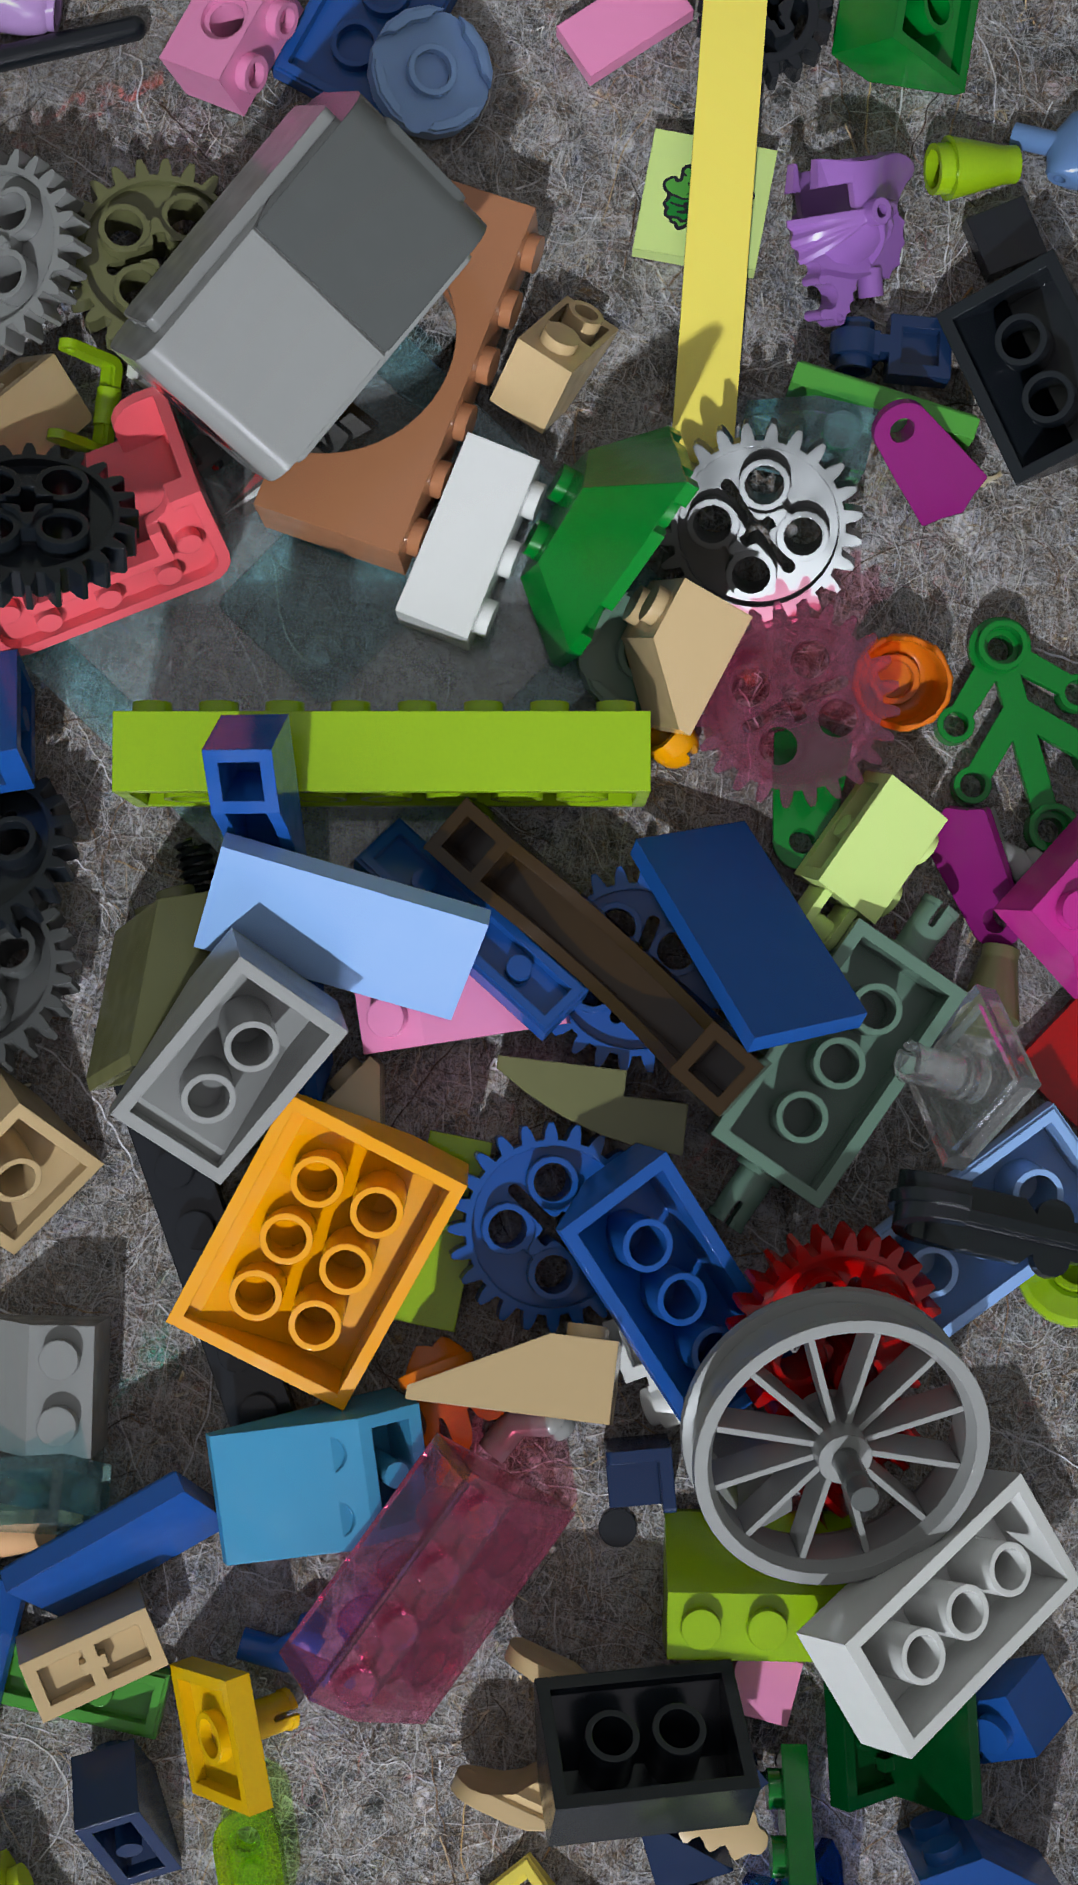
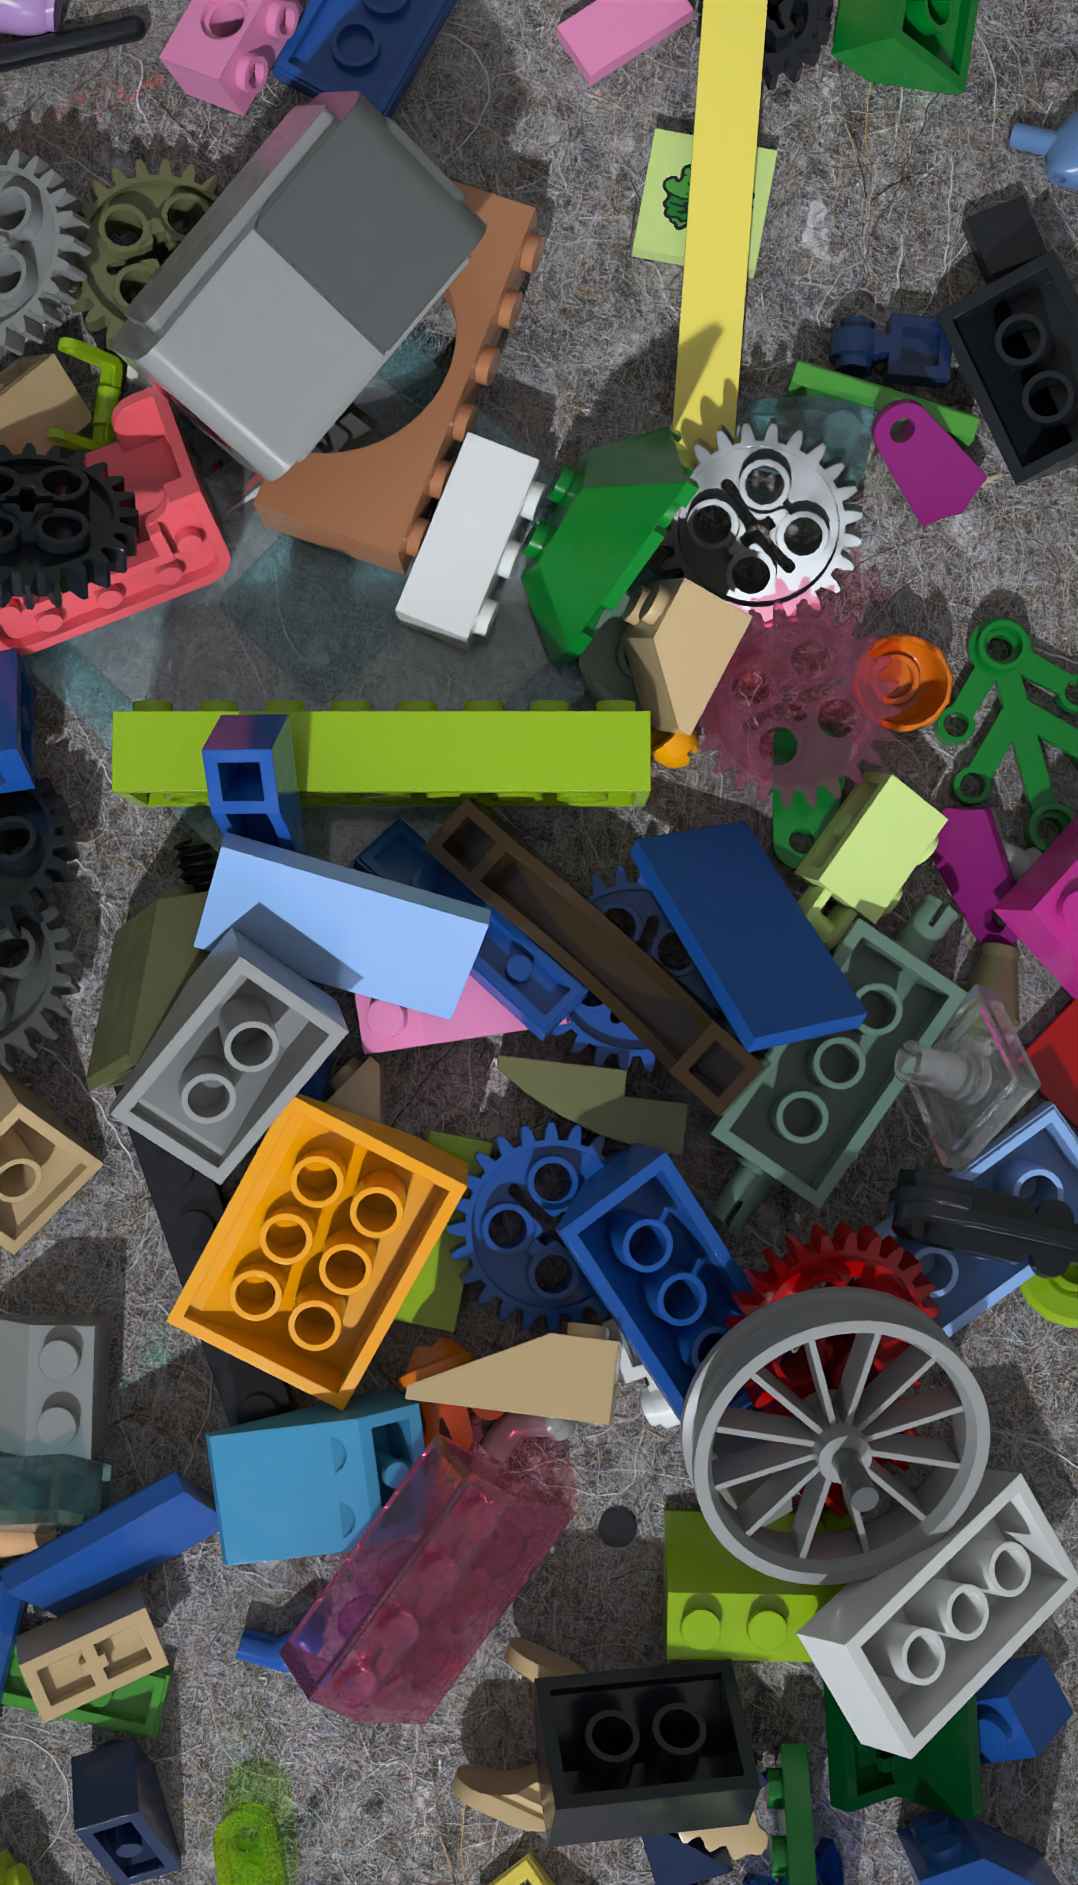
(226, 1730): yellow tile -> none
(429, 72): light blue tile -> none
(552, 363): tan slope -> none
(640, 1471): dark blue panel -> none
(767, 1689): bright pink tile -> none
(847, 227): medium lavender helmet -> none
(969, 166): lime cone -> none

